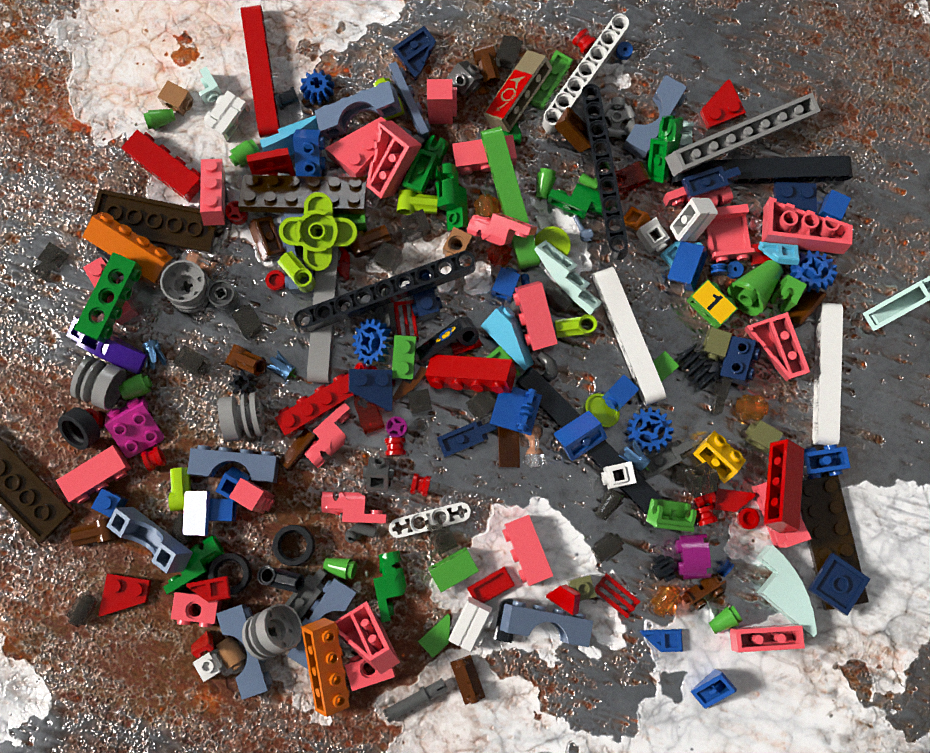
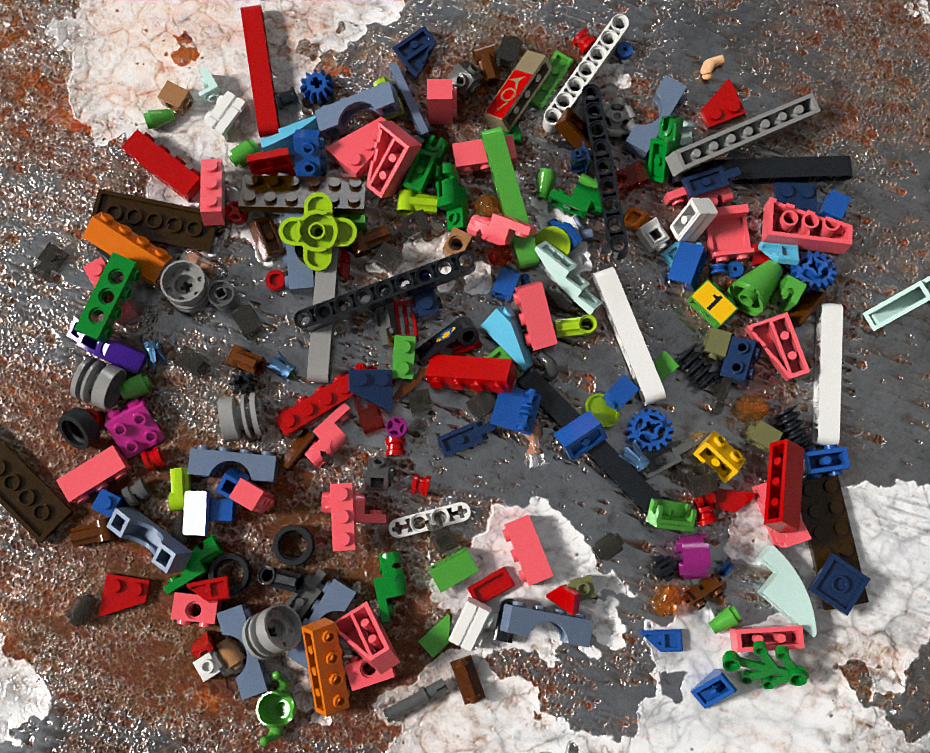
(136, 492): none -> dark grey wheel
(276, 709): none -> bright green piece
(296, 271): lime piece -> none
(341, 567): bright green cone -> none
(343, 517): none -> coral brick
(359, 530): dark grey arm -> none
(372, 341): blue gear -> none
(508, 448): reddish brown slope -> none
(575, 238): none -> blue tile
(581, 159): none -> dark blue hinge
(608, 477): white window -> none
(609, 503): clear smoke cone -> none
(631, 607): red tile -> none
(709, 65): none -> light nougat arm
(748, 518): red tile -> none
(792, 673): none -> green plant
(793, 426): none -> black piece

